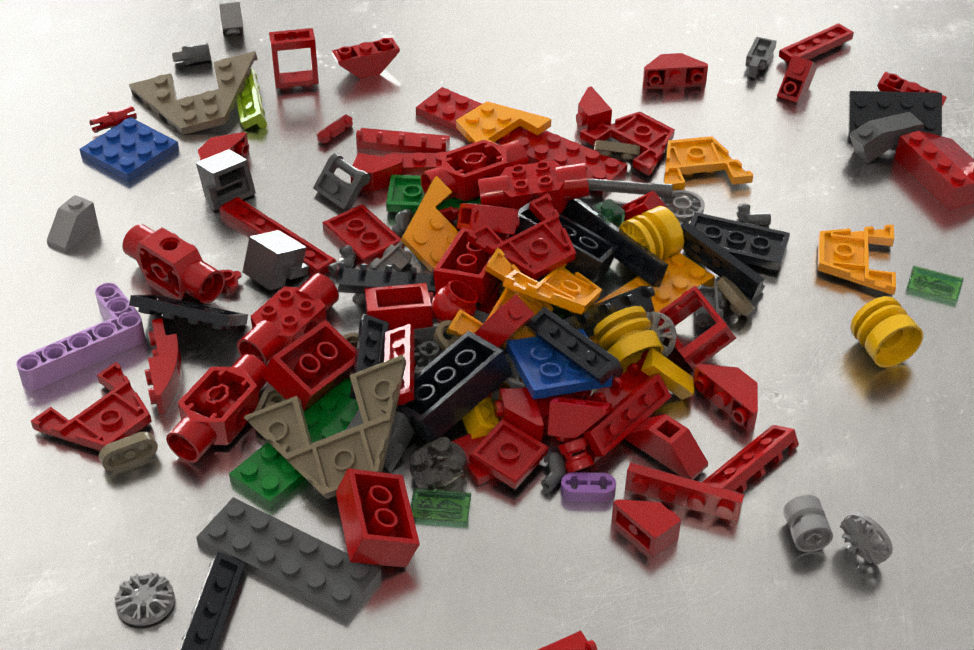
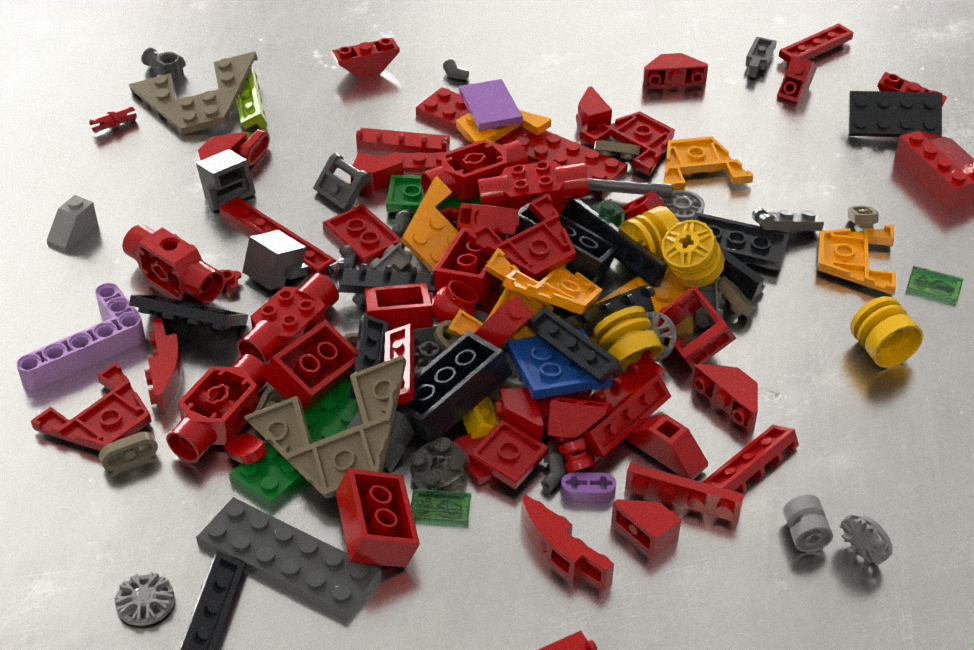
(129, 149): blue plate -> none
(164, 62): none -> dark grey connector
(193, 54): dark grey hinge -> none
(231, 18): light grey slope -> none
(245, 448): none -> red tile
(255, 146): none -> red tile
(288, 41): red window -> none
(334, 129): red axle -> none
(452, 70): none -> dark grey arm
(490, 104): none -> medium lavender tile
(555, 541): none -> red slope
(674, 377): yellow slope -> none
(693, 253): none -> yellow wheel
(752, 218): dark grey arm -> none
(788, 220): none -> dark grey plate
(863, 216): none -> dark tan plate
(882, 134): dark grey slope -> none

